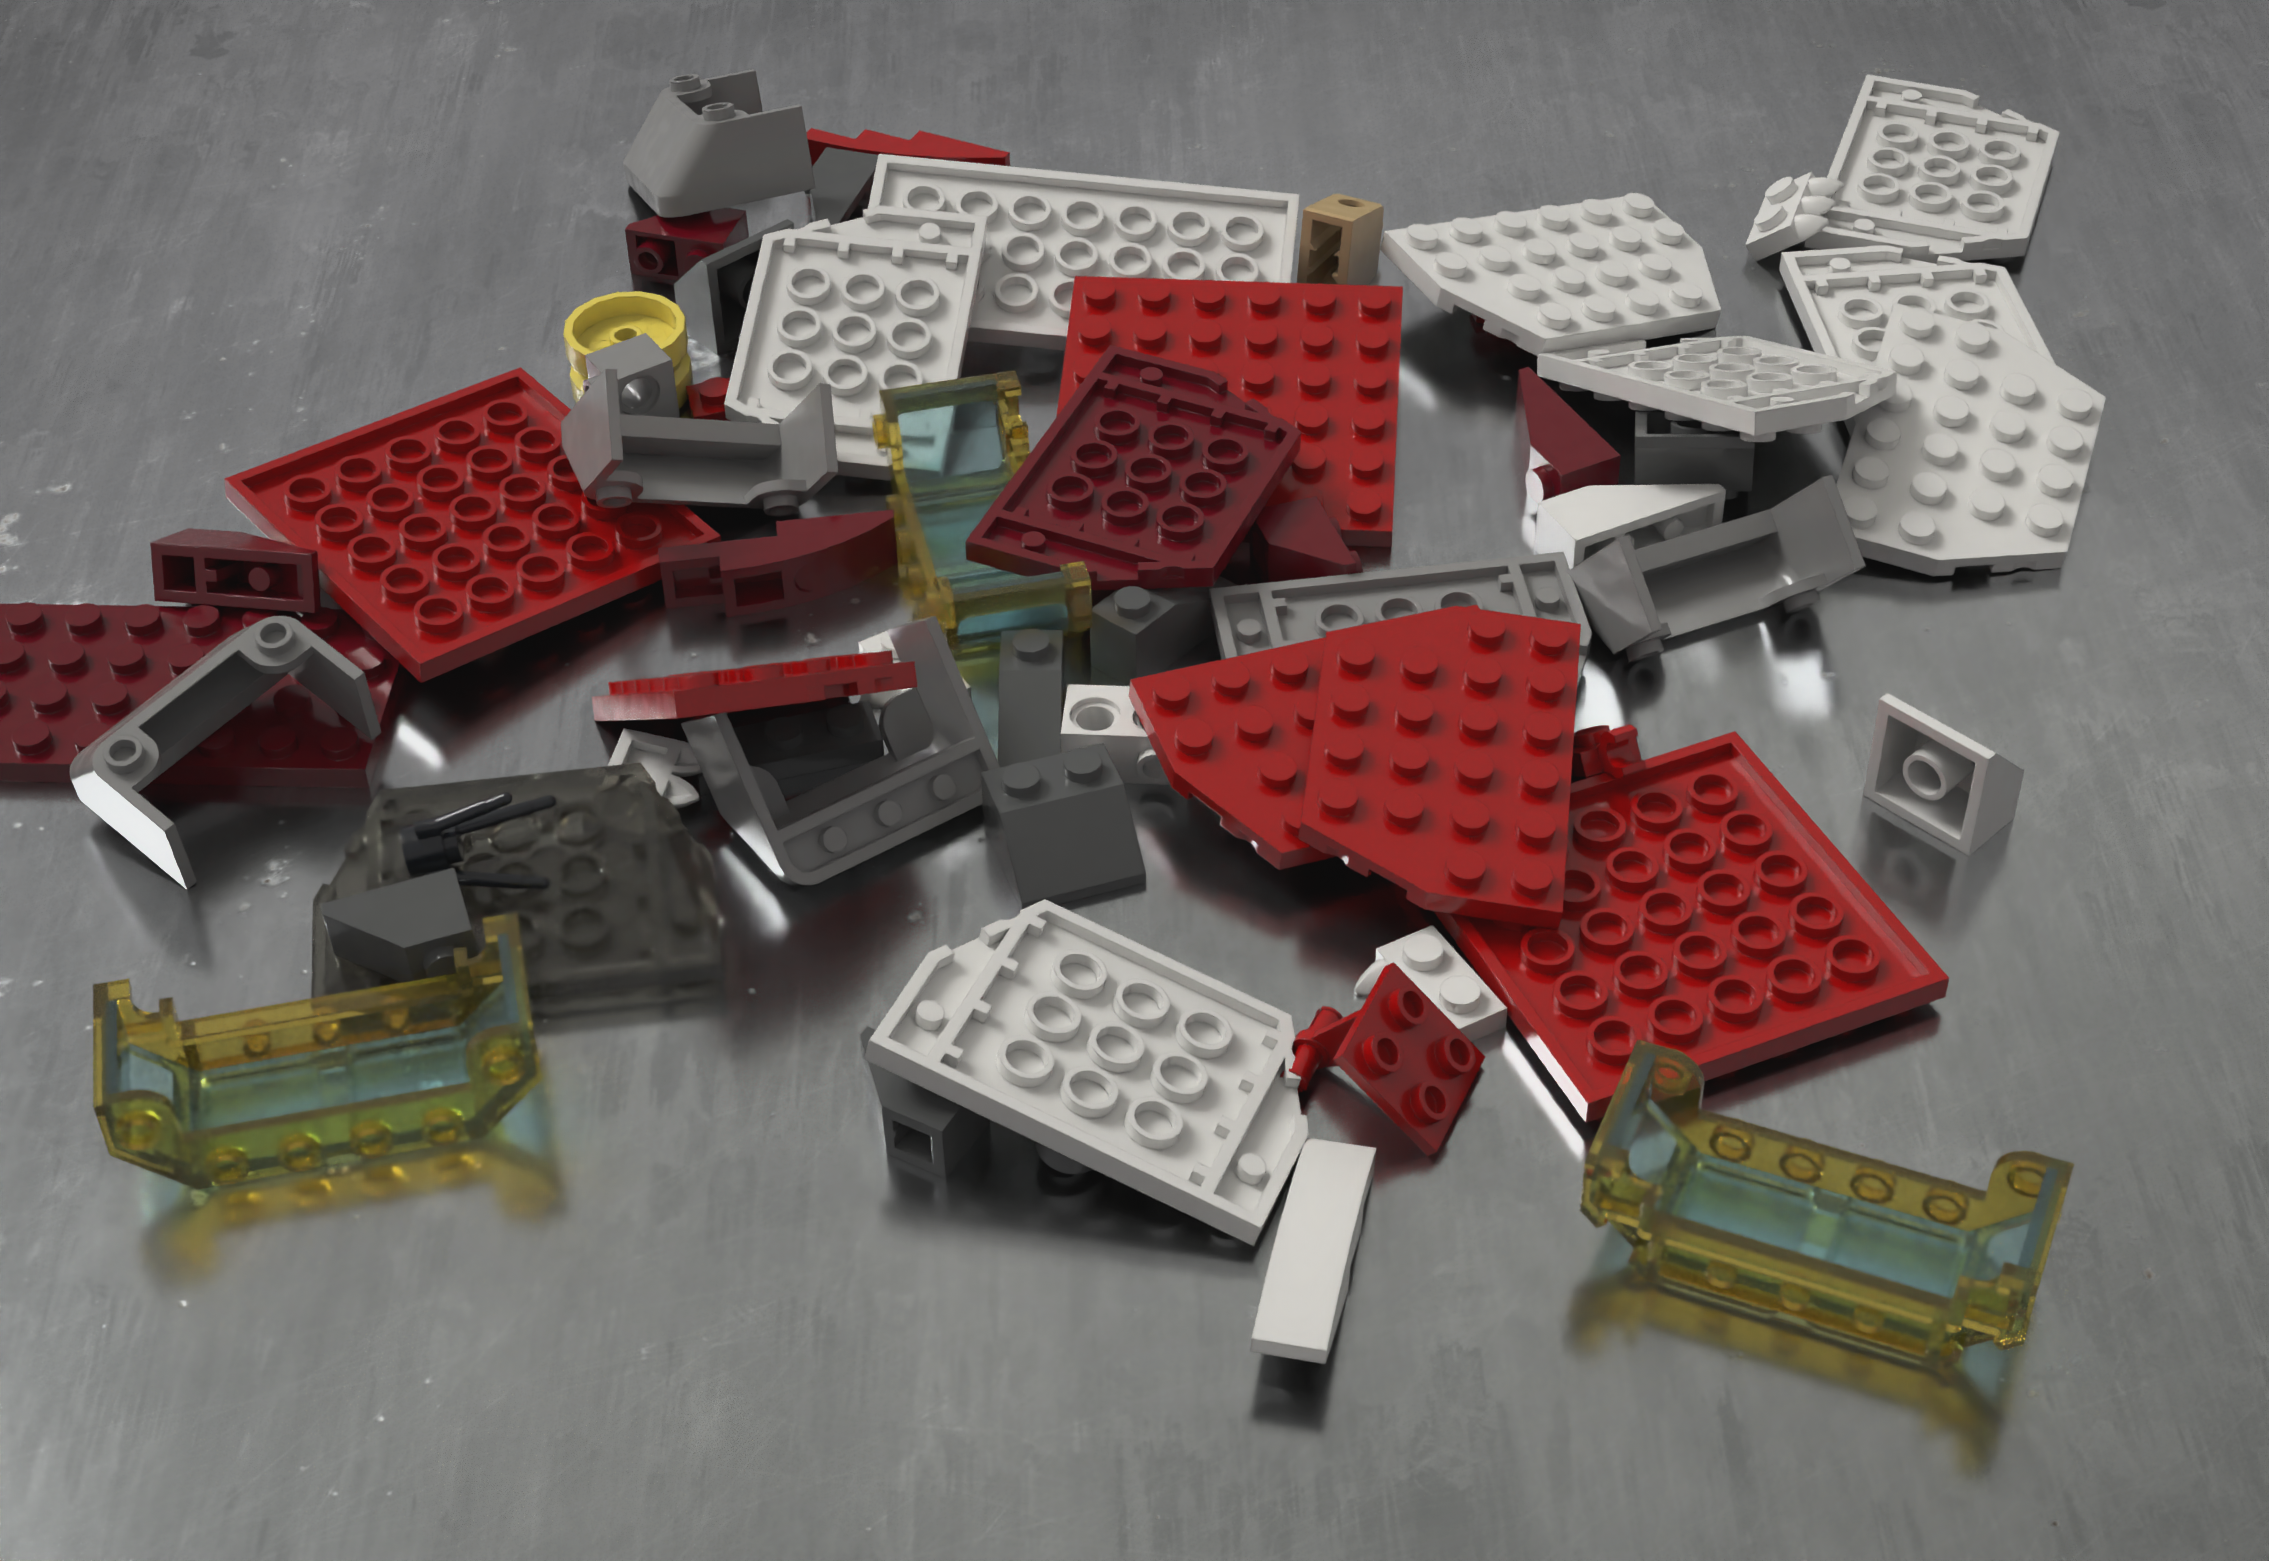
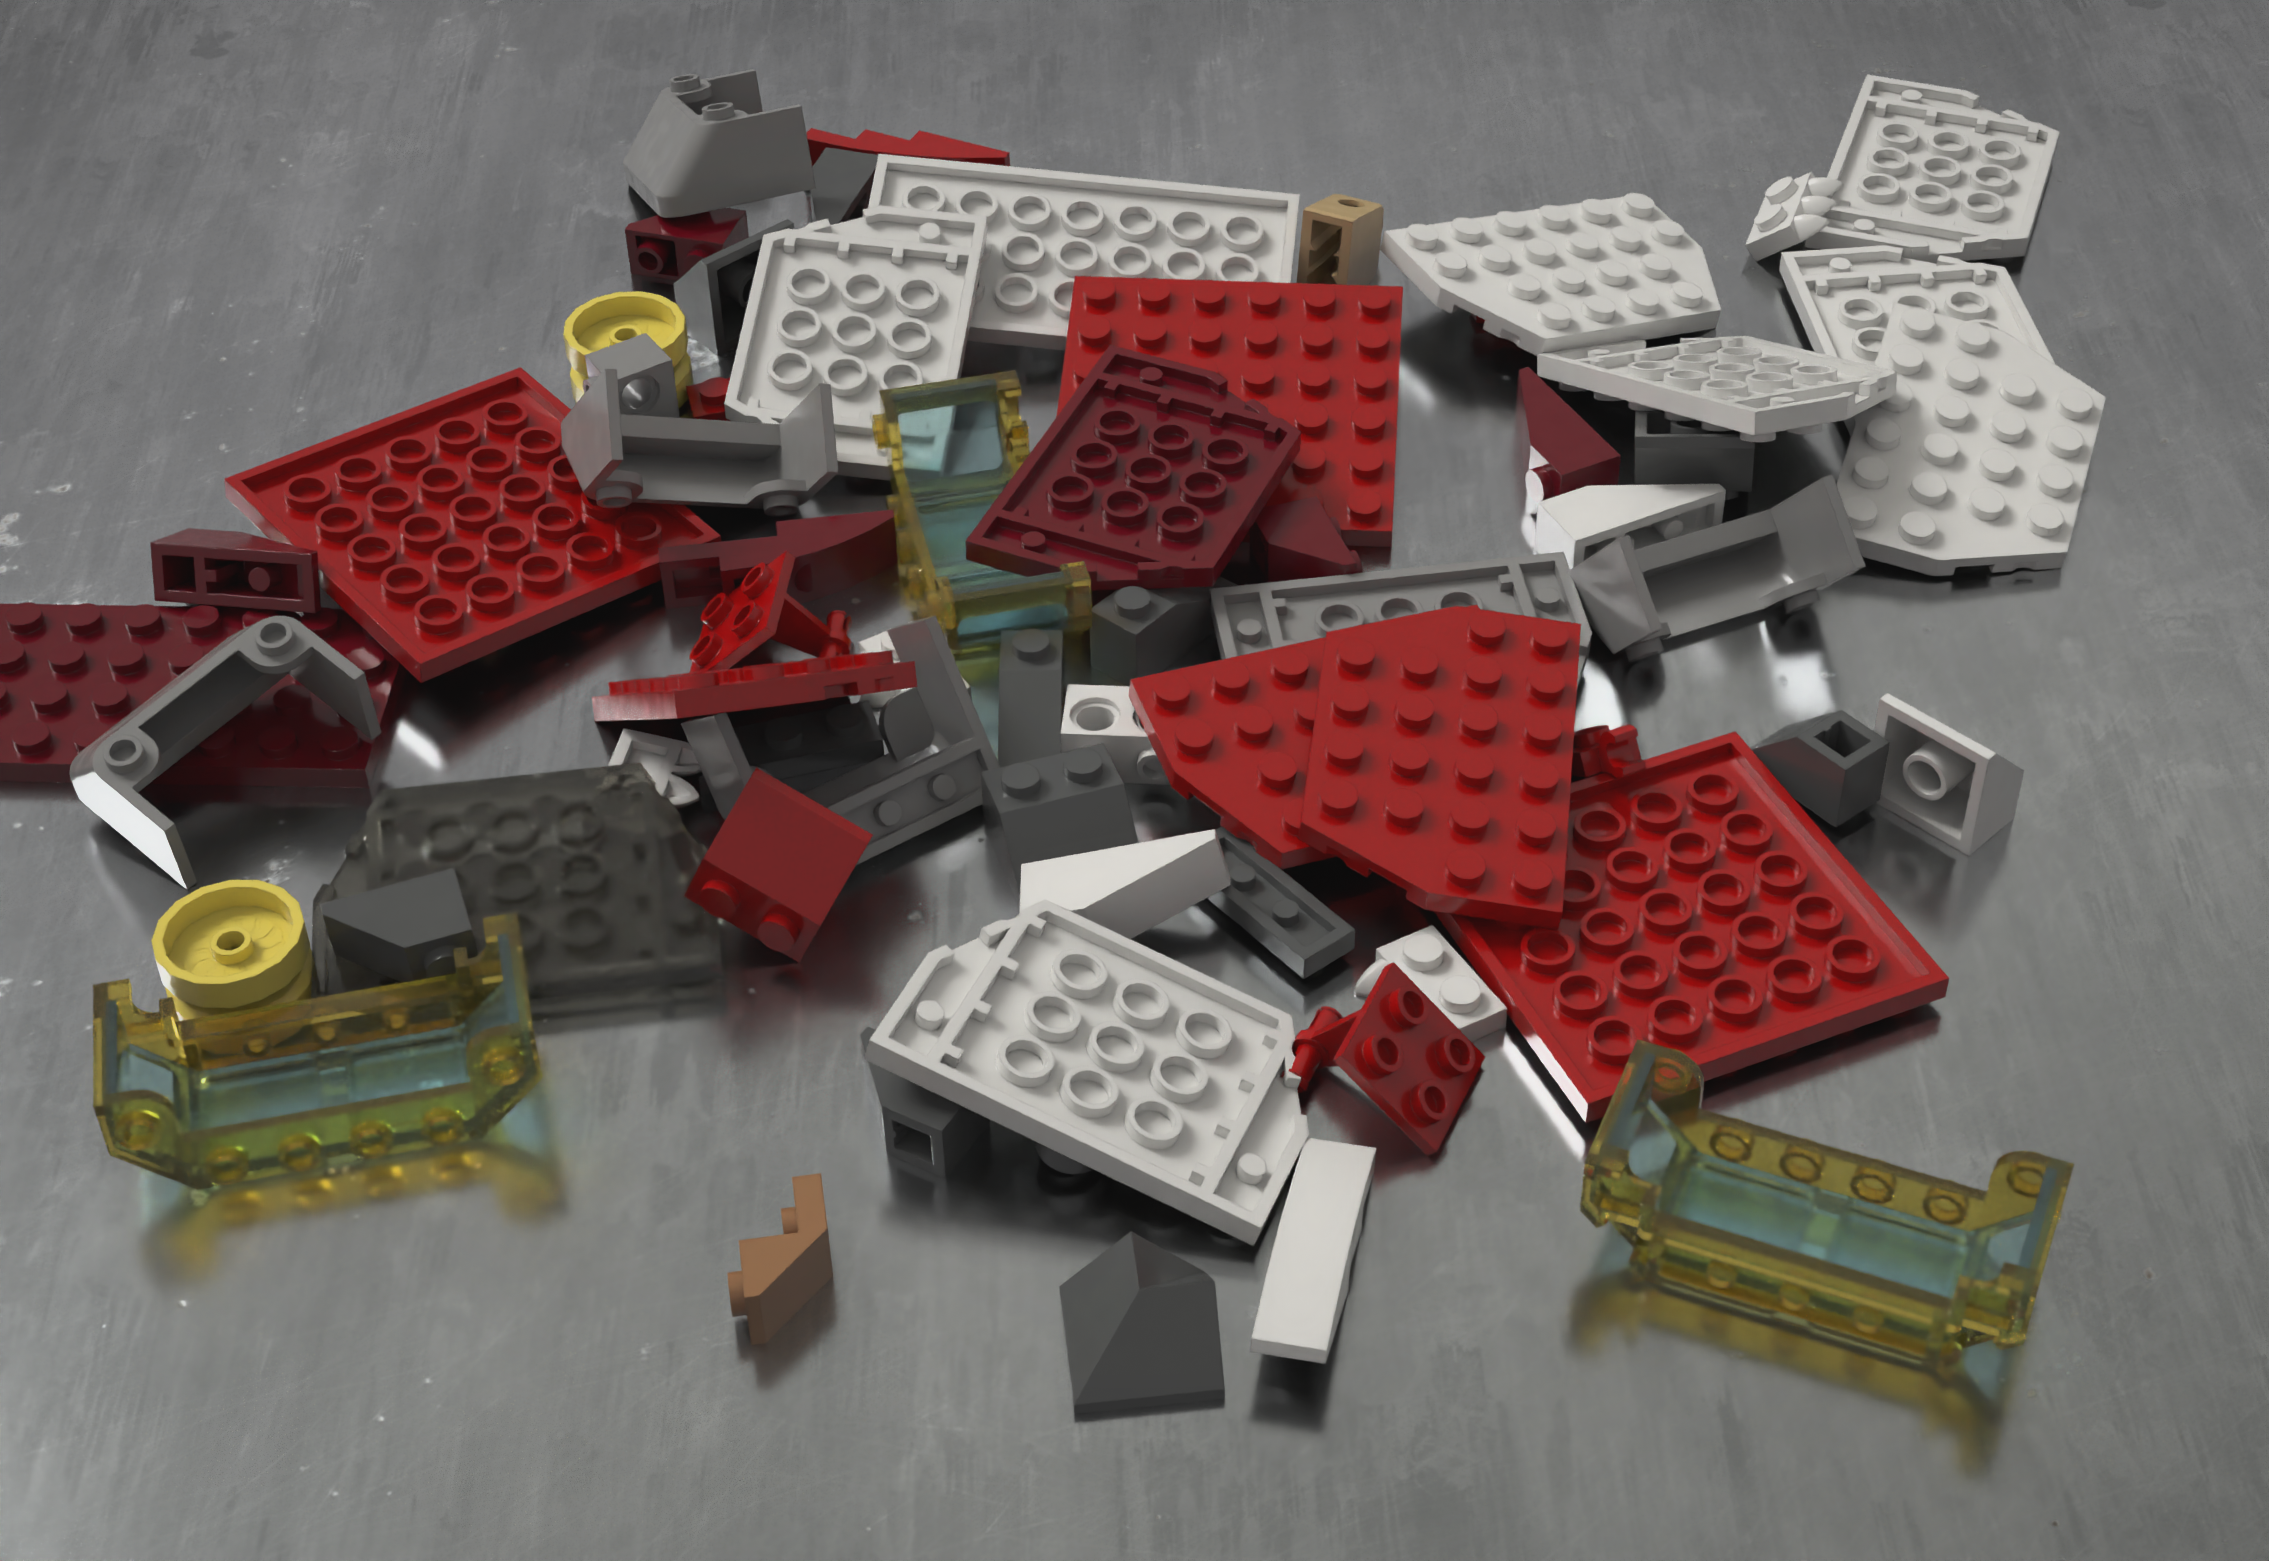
(233, 949): none -> light yellow wheel
(437, 842): black plant -> none
(764, 611): none -> red plate
(777, 865): none -> red slope
(783, 1269): none -> medium nougat slope
(1130, 884): none -> white slope
(1141, 1330): none -> dark grey slope
(1279, 910): none -> dark grey plate
(1828, 764): none -> dark grey slope

